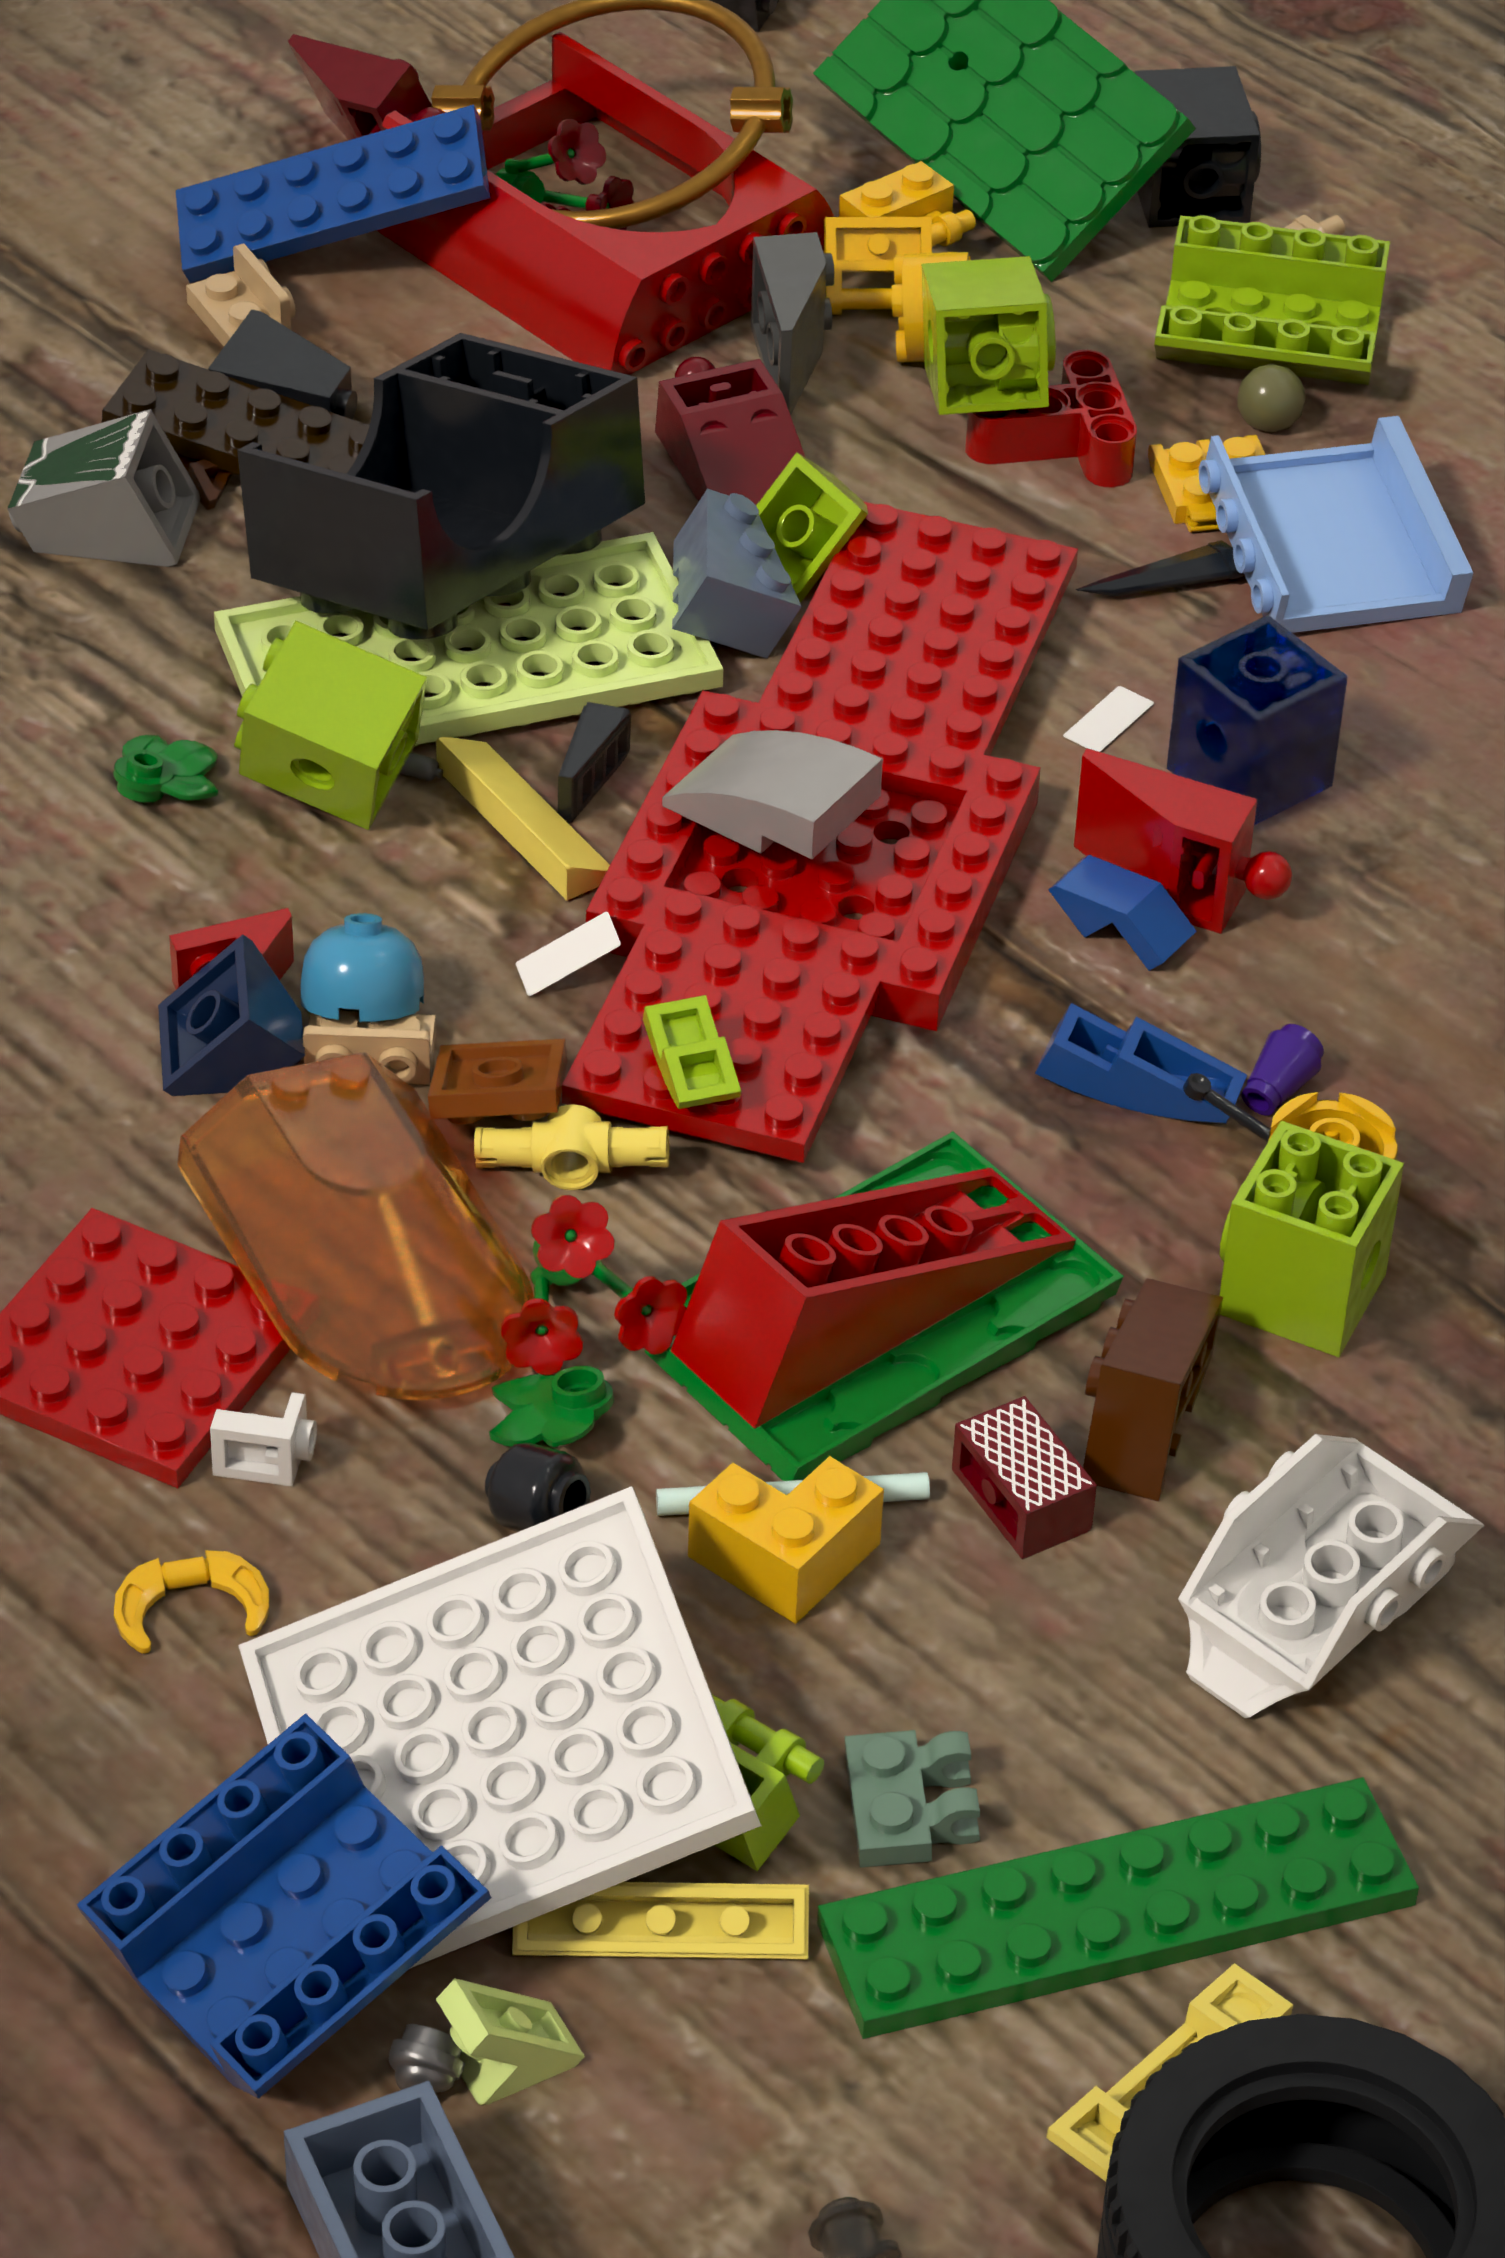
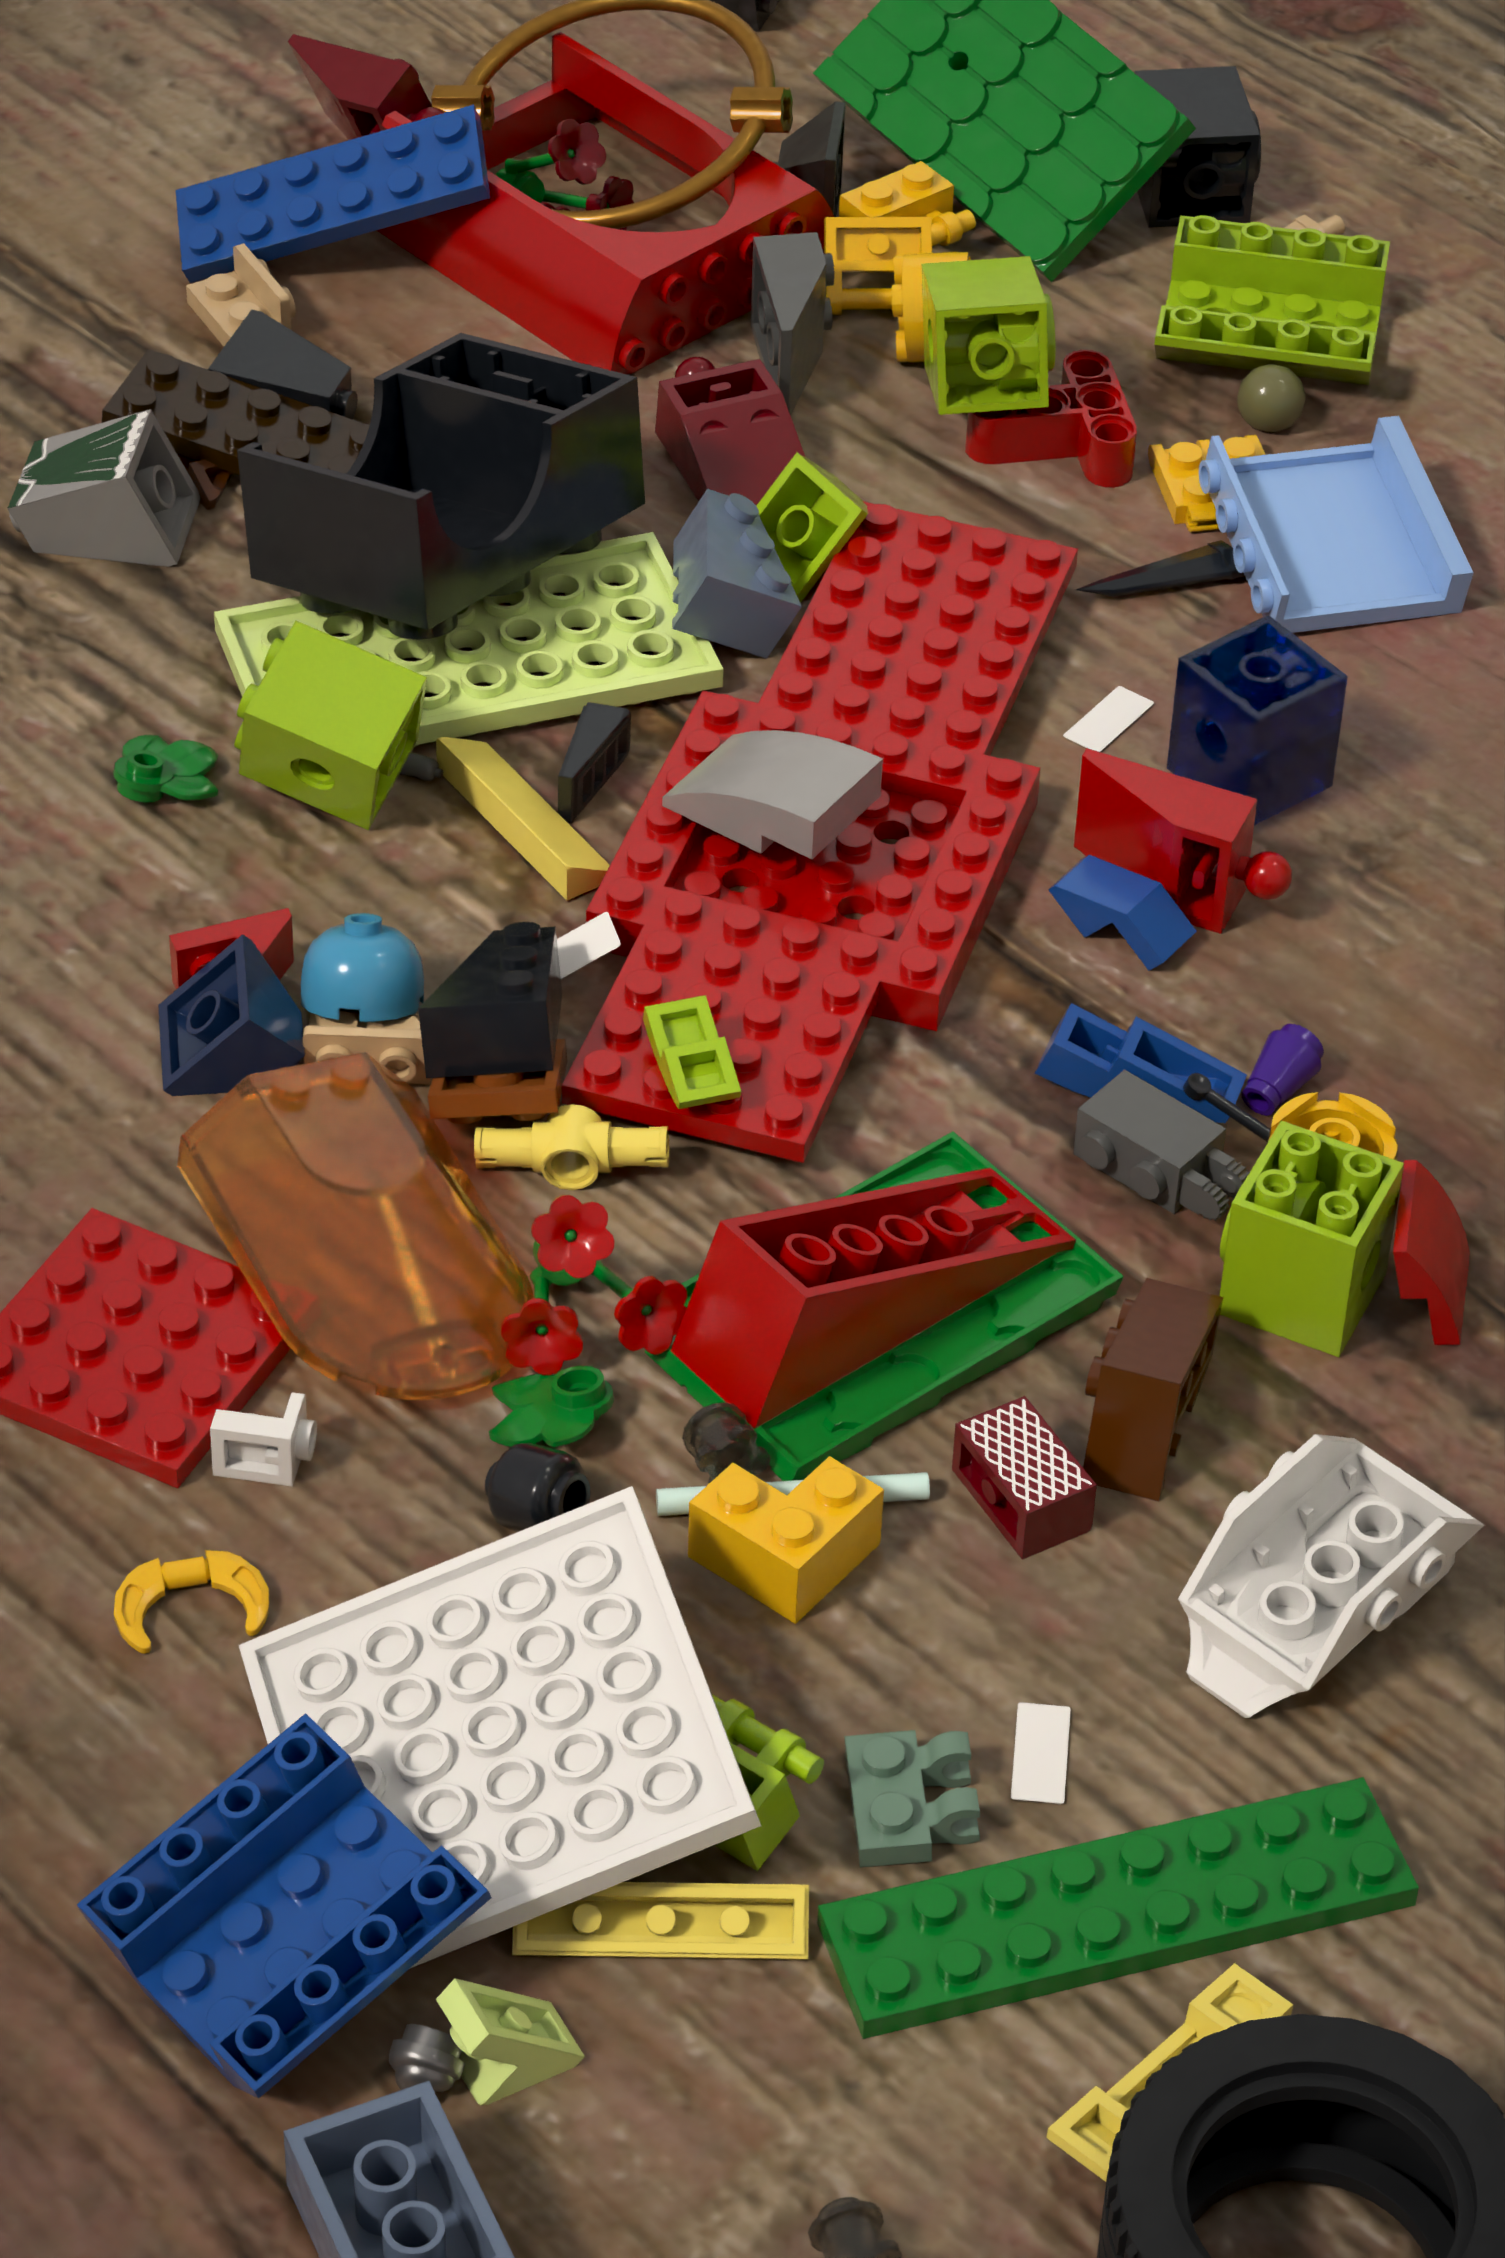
(496, 1007): none -> black wedge
(722, 1436): none -> clear smoke brick
(816, 153): none -> pearl dark grey slope
(1040, 1753): none -> white sticker
(1157, 1147): none -> dark grey hinge
(1431, 1252): none -> red slope

